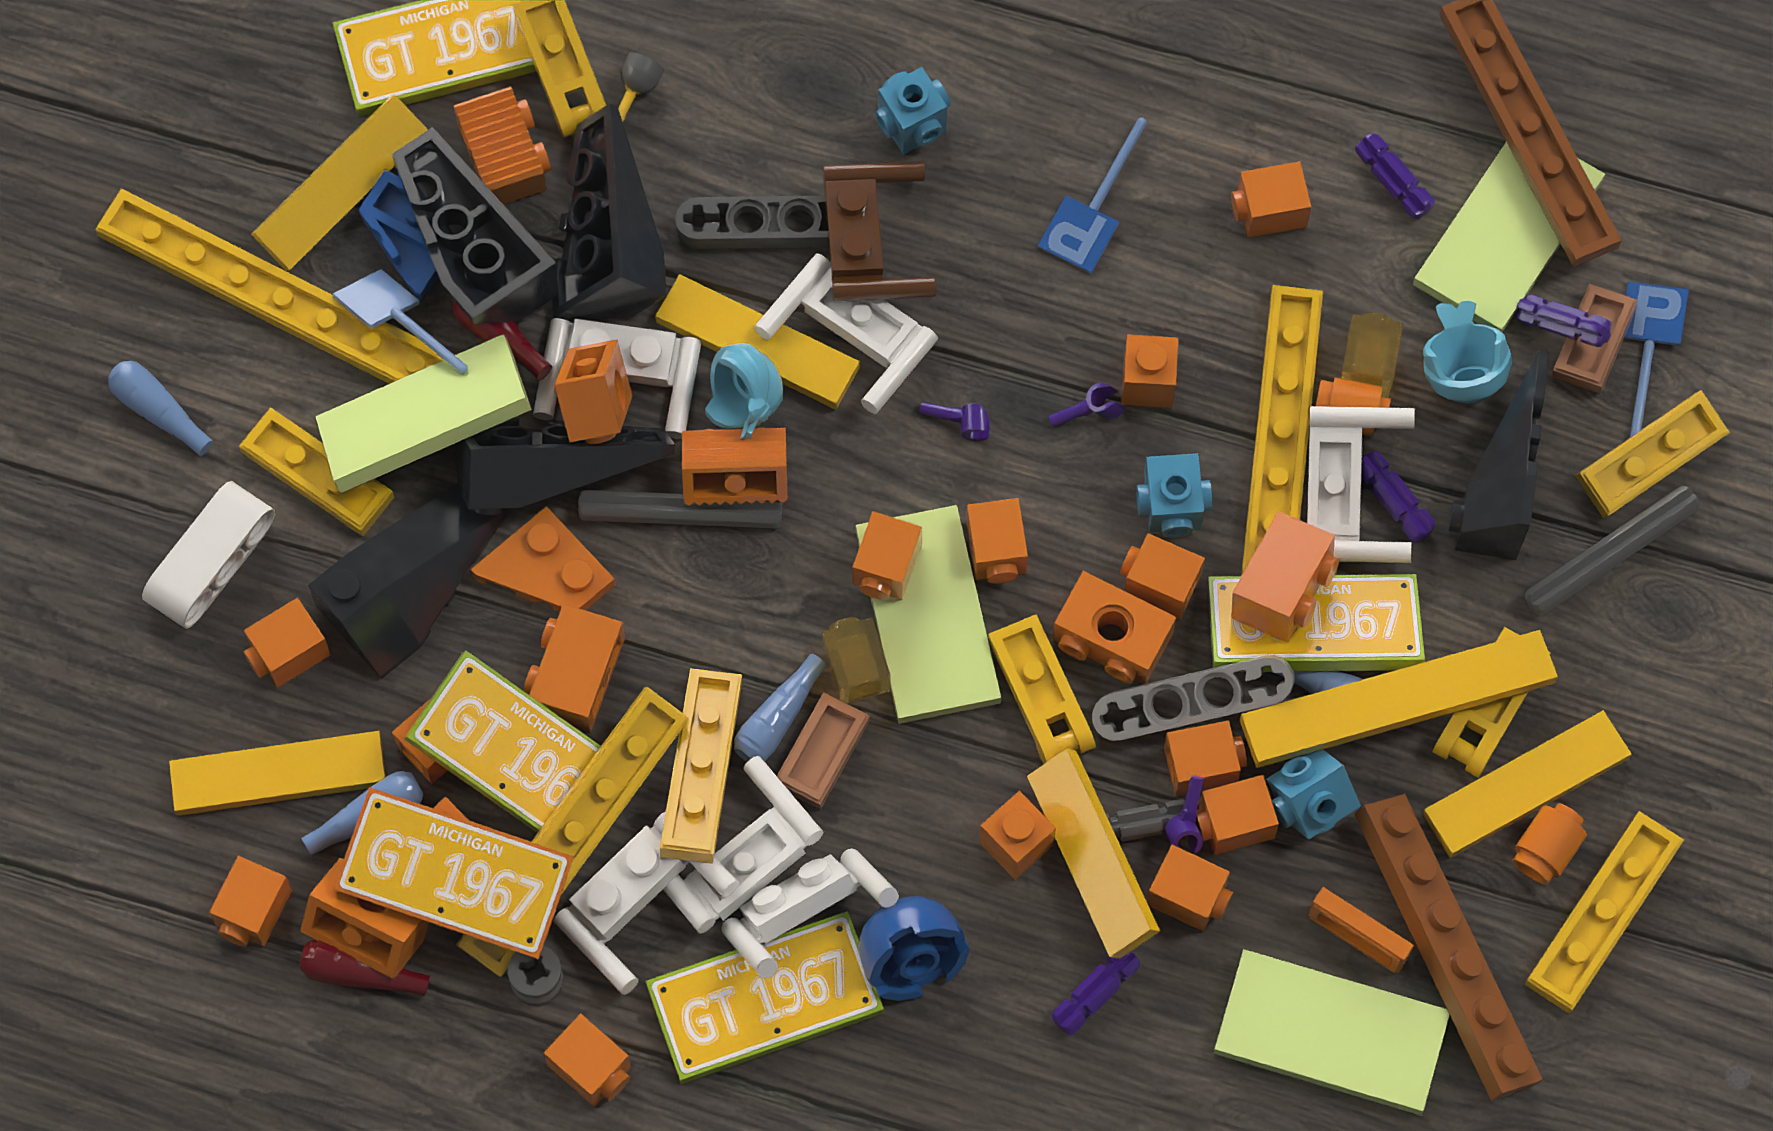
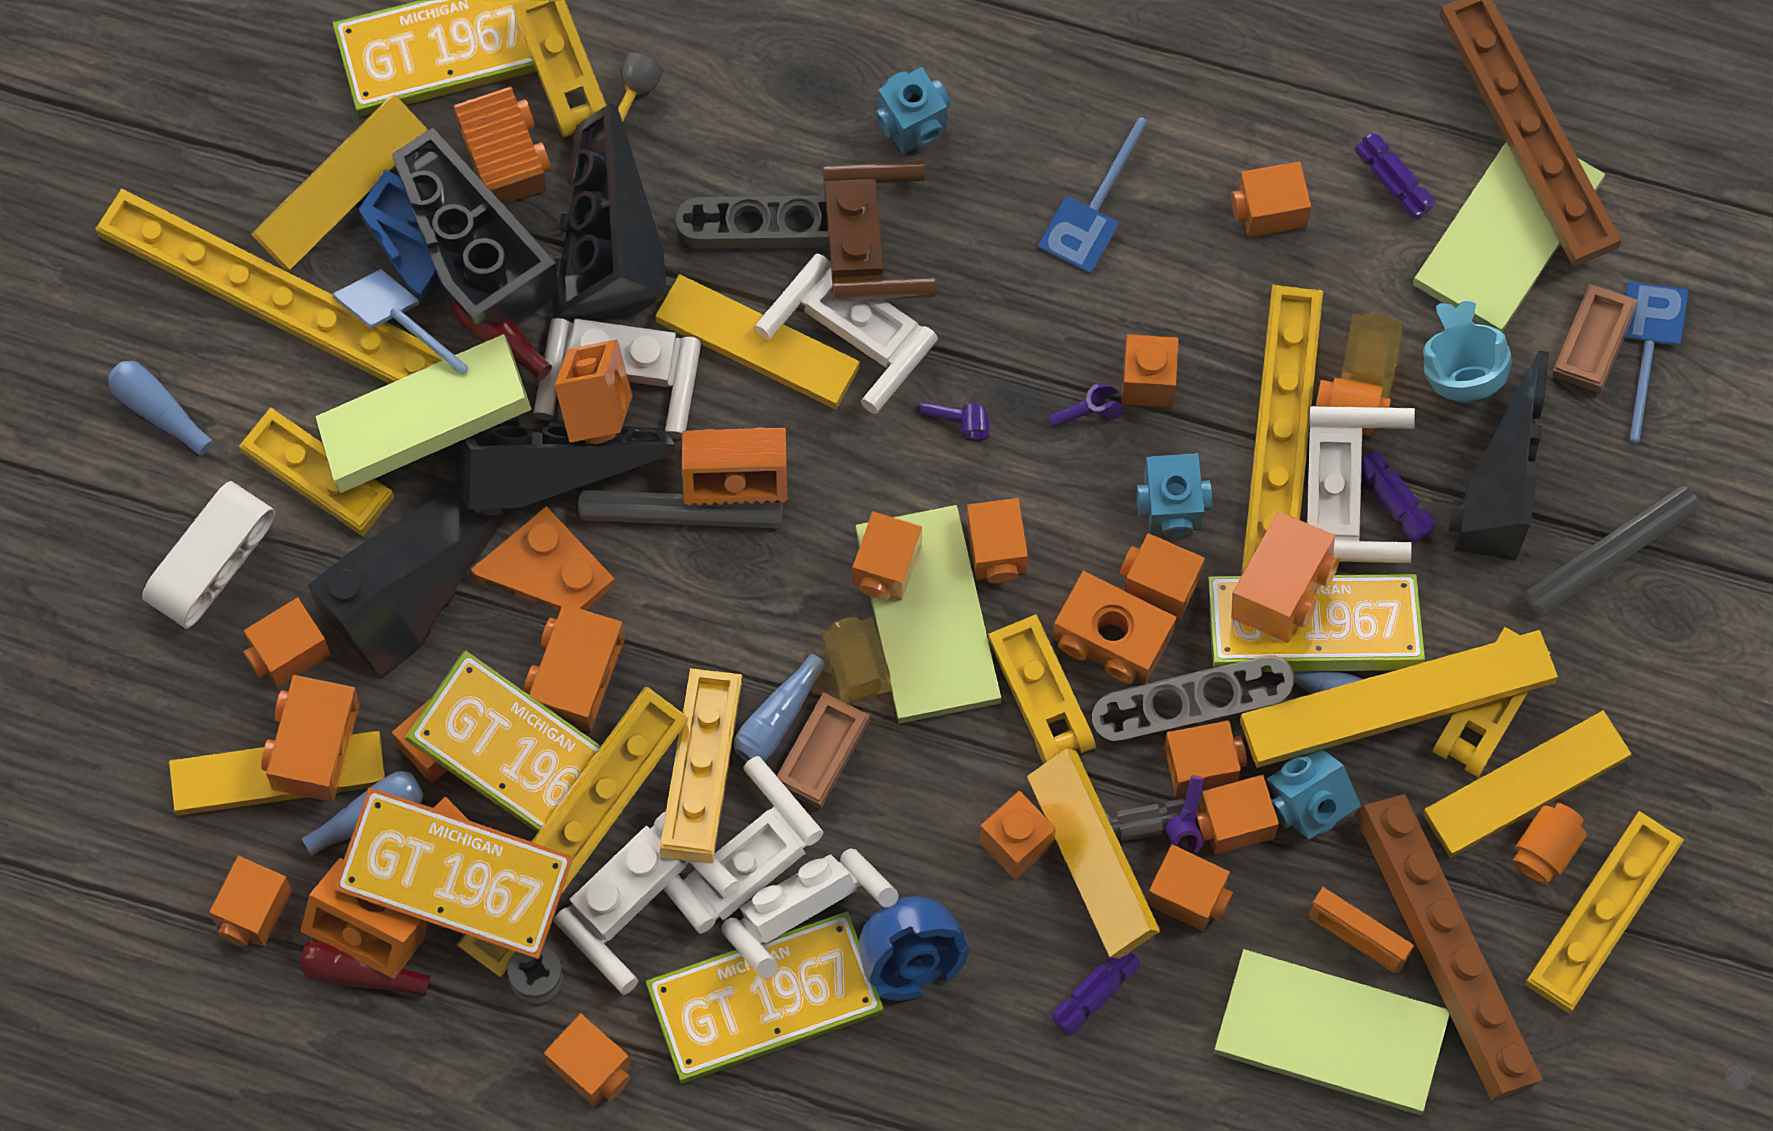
(311, 738): none -> orange brick
(743, 388): medium azure hat -> none
(1563, 320): dark purple axle -> none
(1652, 454): yellow tile -> none

